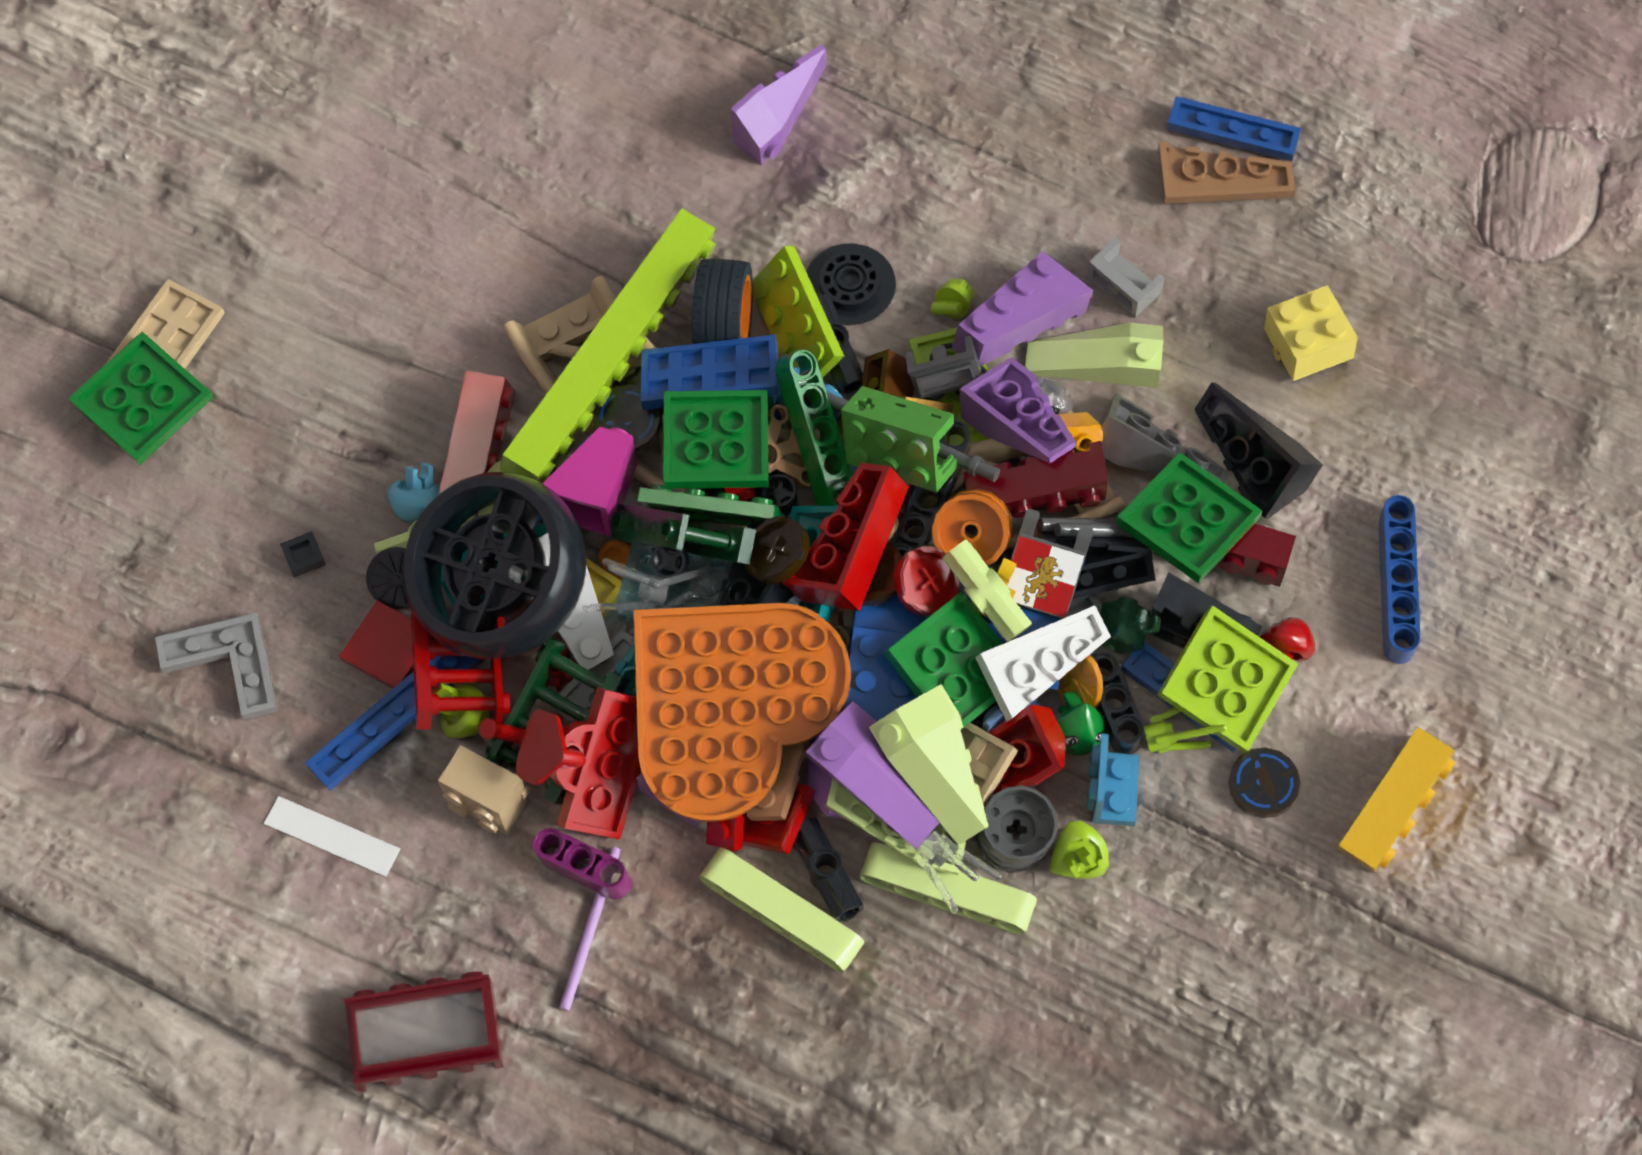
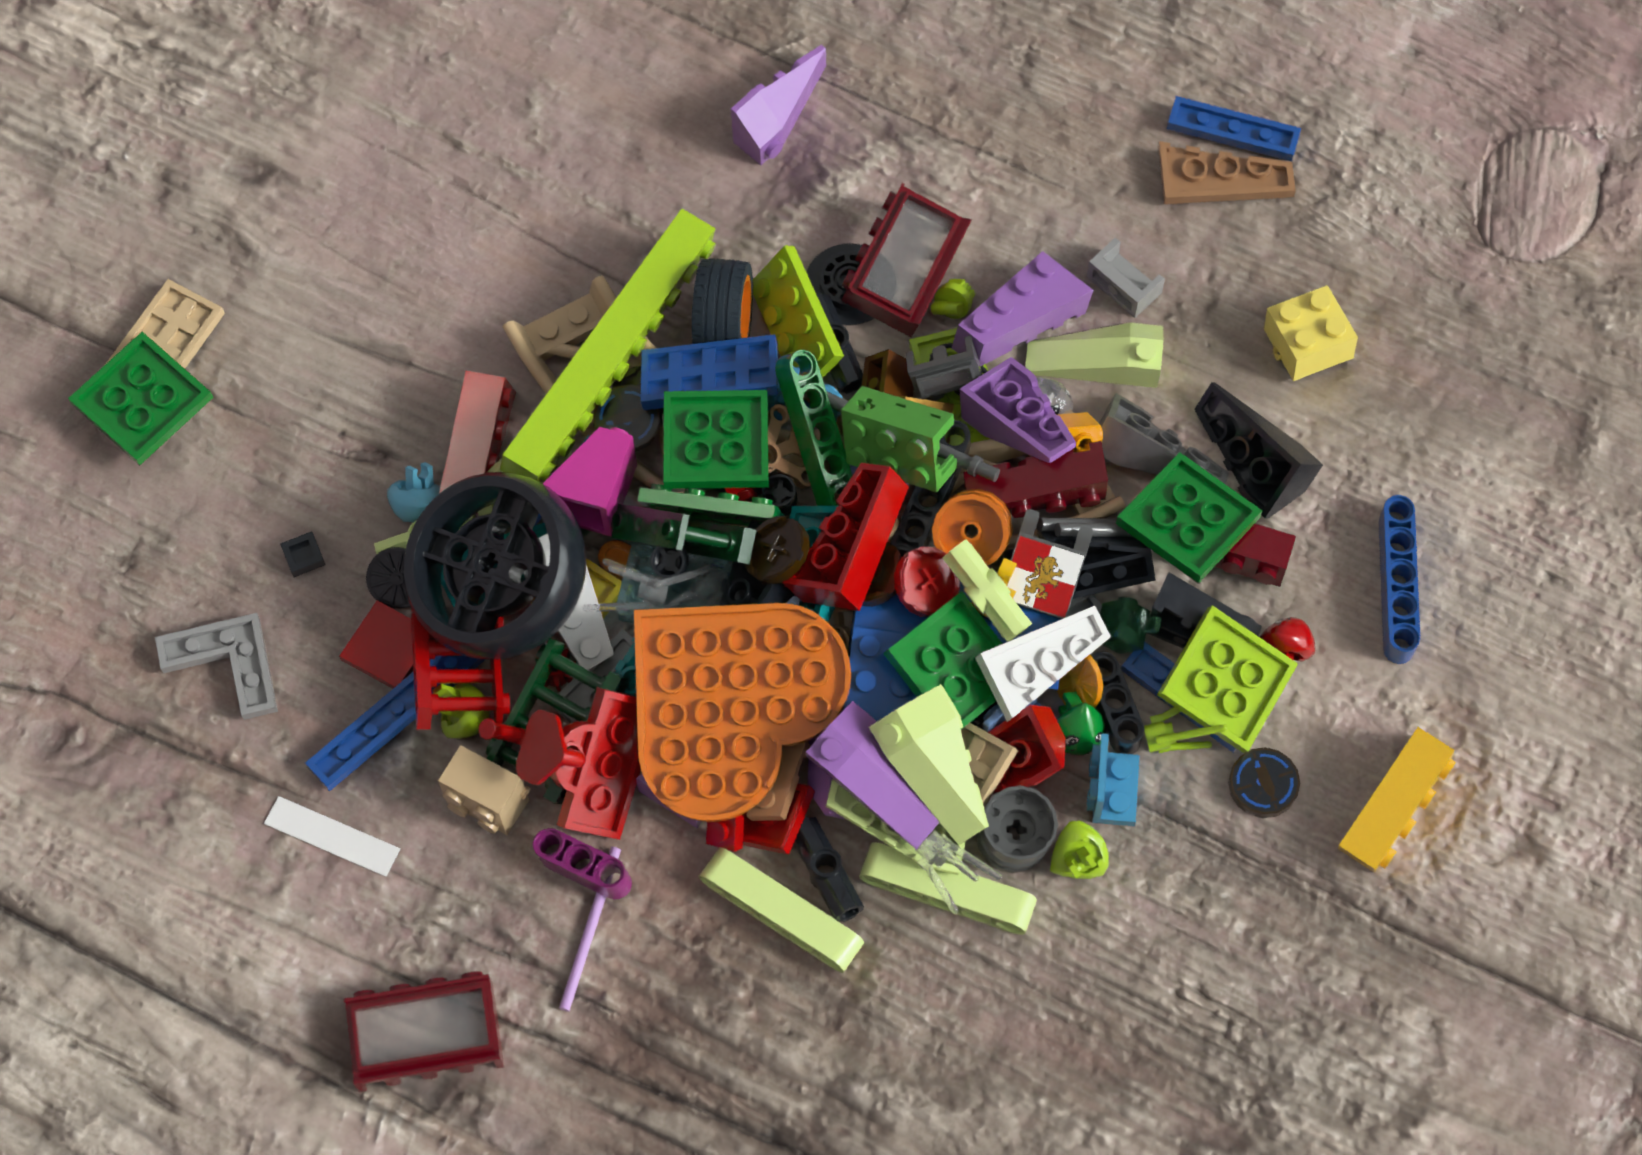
(904, 260): none -> window

